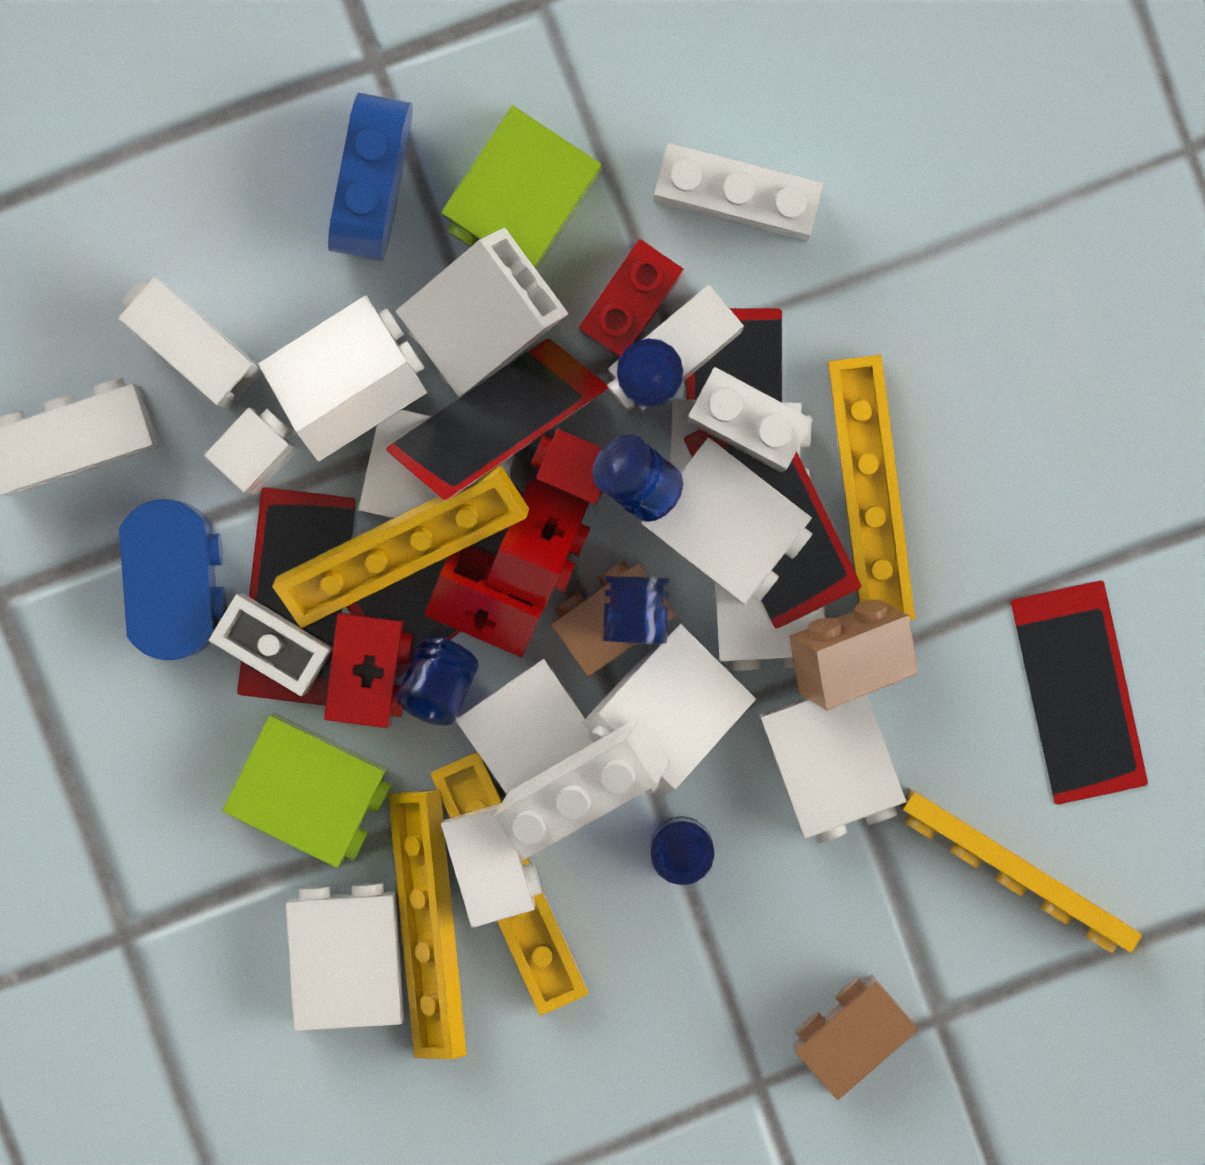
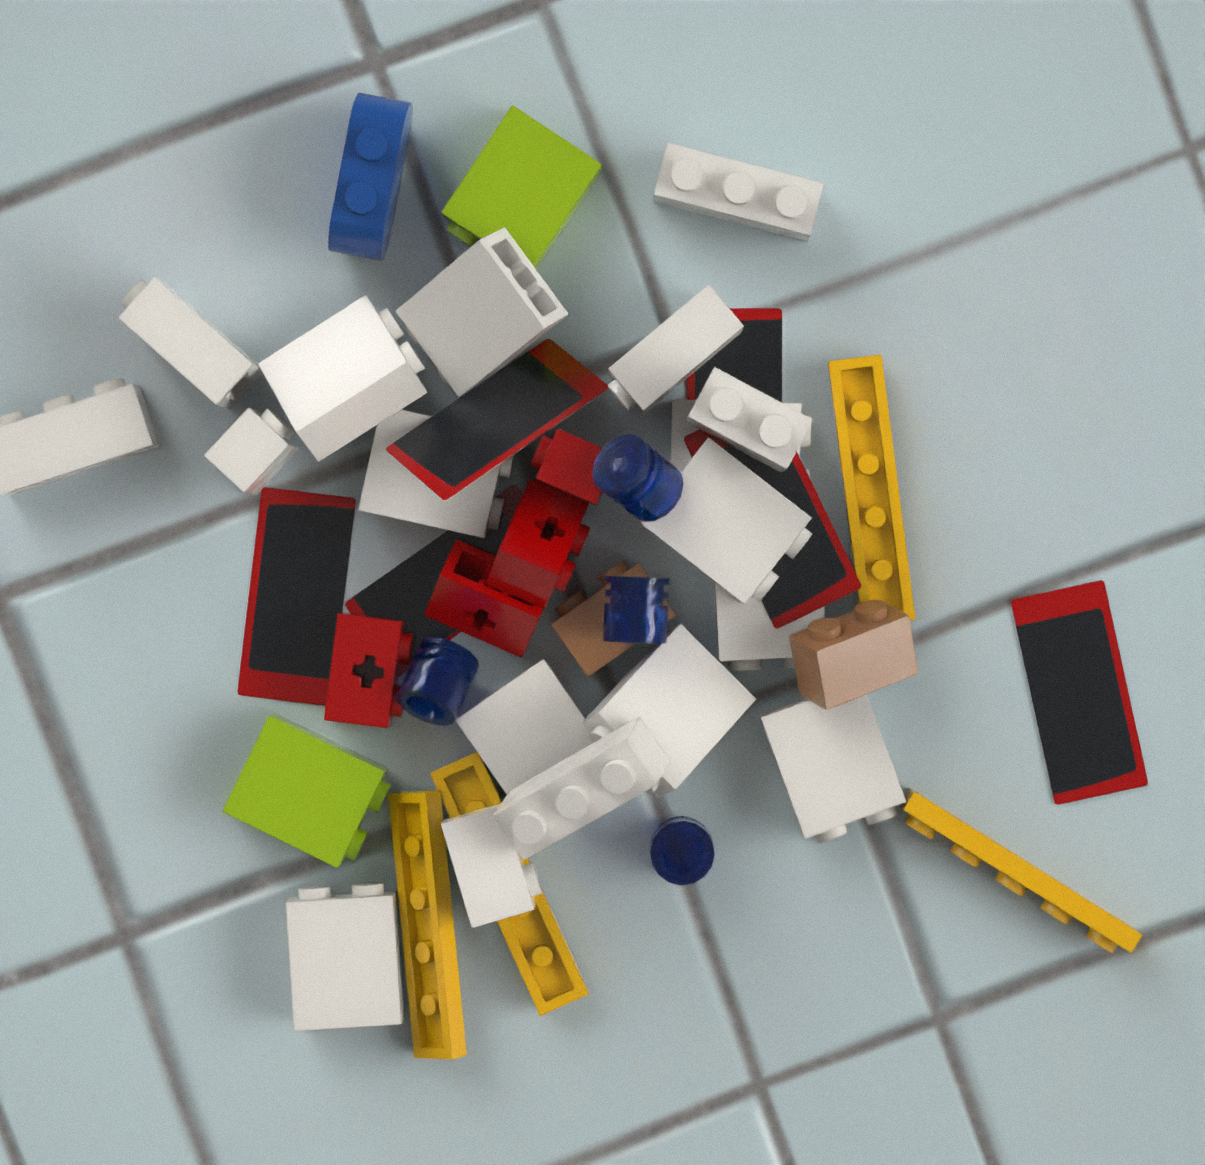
(170, 579): blue brick -> none
(271, 644): white brick -> none
(400, 547): yellow plate -> none
(631, 299): red brick -> none
(650, 373): clear blue piece -> none
(853, 1035): medium nougat brick -> none

